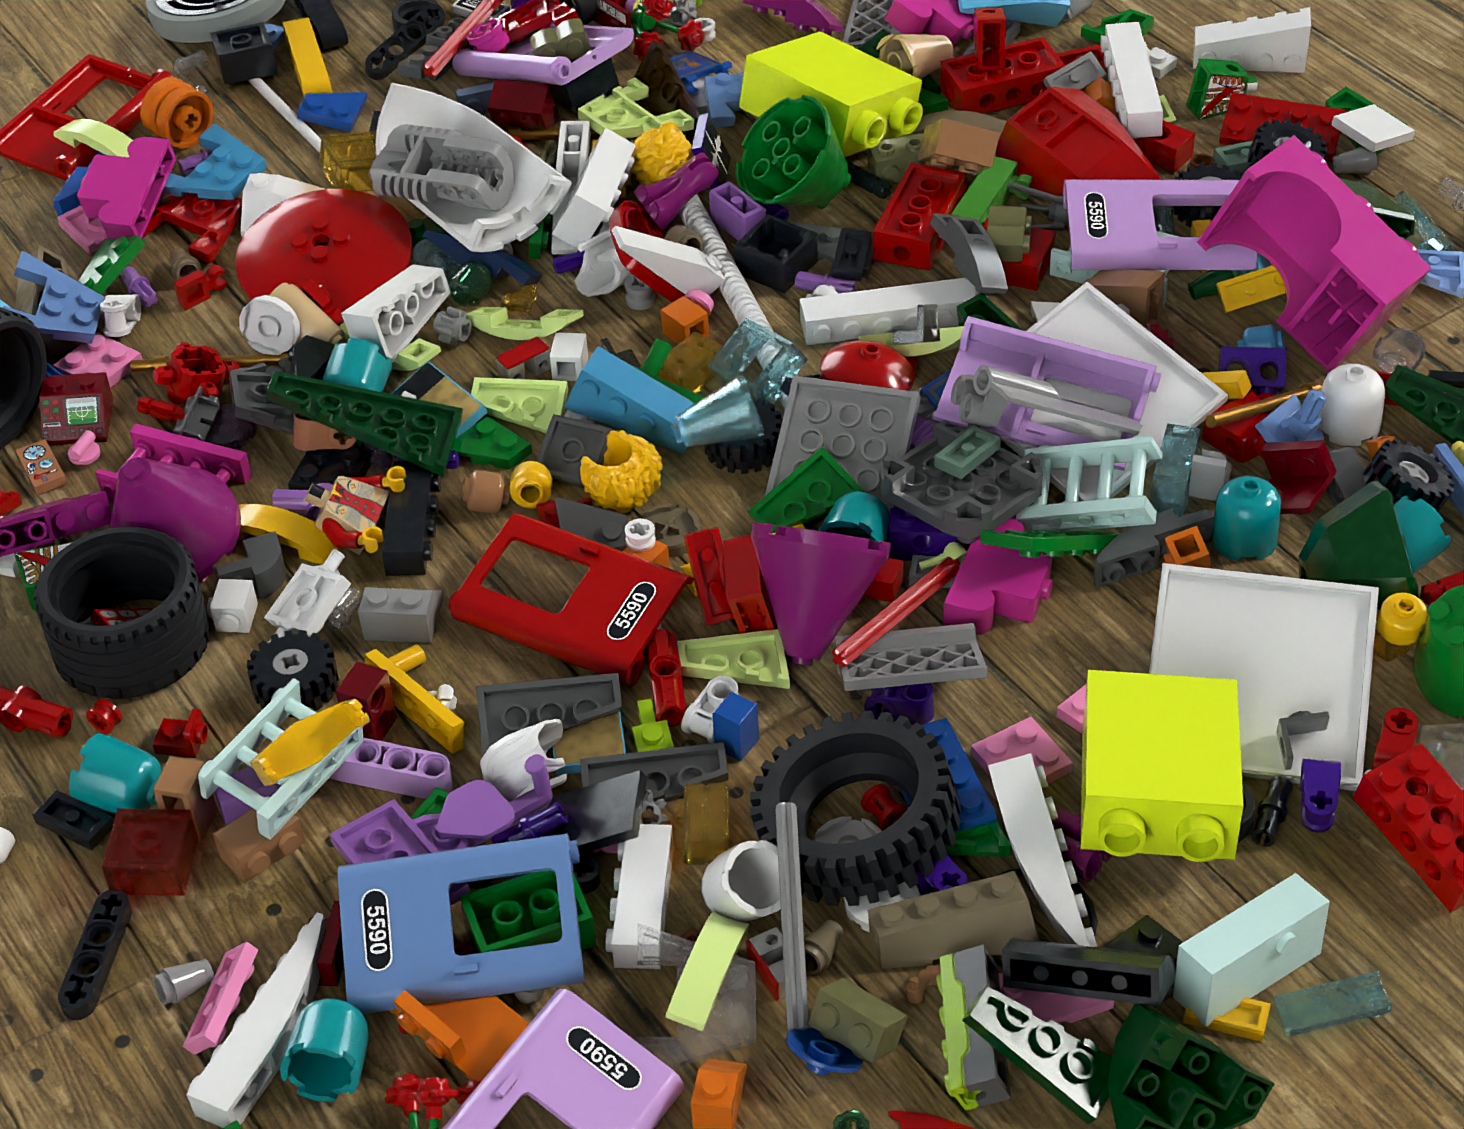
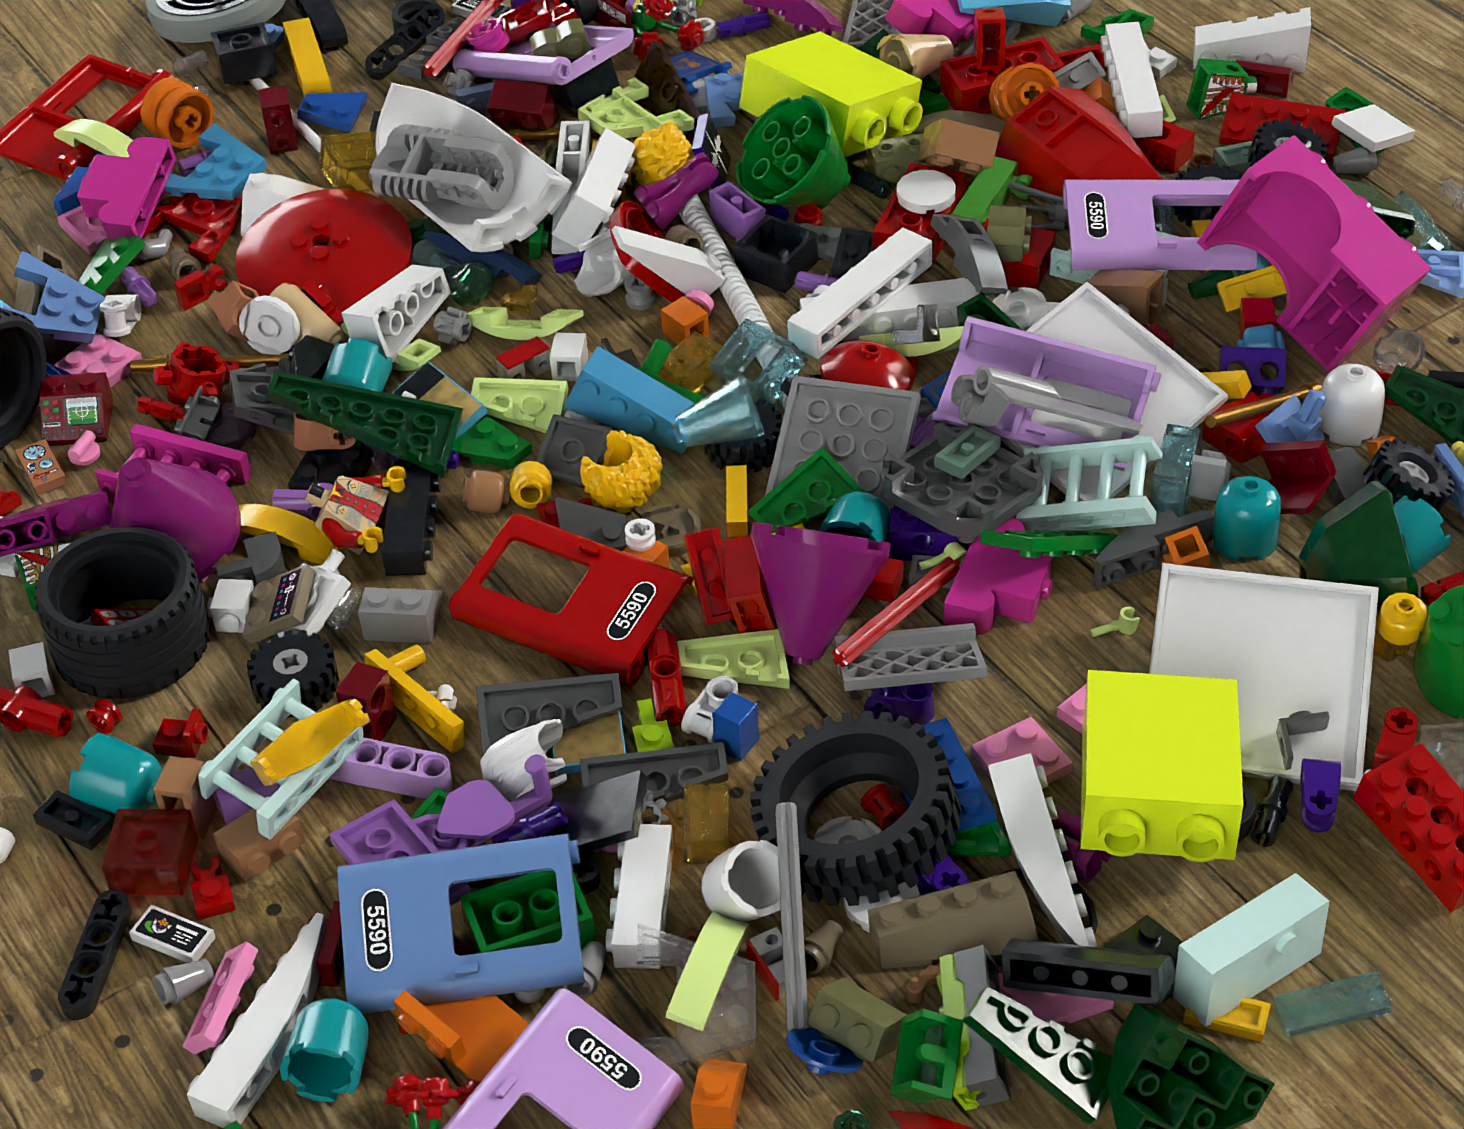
(32, 668): none -> white brick
(156, 247): none -> light grey arm
(172, 934): none -> tile
(211, 890): none -> red plate
(229, 306): none -> nougat brick
(277, 119): none -> dark red brick
(278, 604): none -> dark tan plate
(459, 80): none -> light grey gear
(593, 961): none -> light grey cone
(736, 501): none -> yellow piece
(742, 25): none -> dark purple axle
(809, 214): none -> red plate
(860, 292): none -> white brick
(926, 191): none -> white tile
(926, 1057): none -> green window
(1009, 87): none -> orange wheel
(1023, 307): none -> white tile
(1125, 624): none -> yellowish green hand
(1256, 313): none -> red brick
(1270, 79): none -> dark red panel

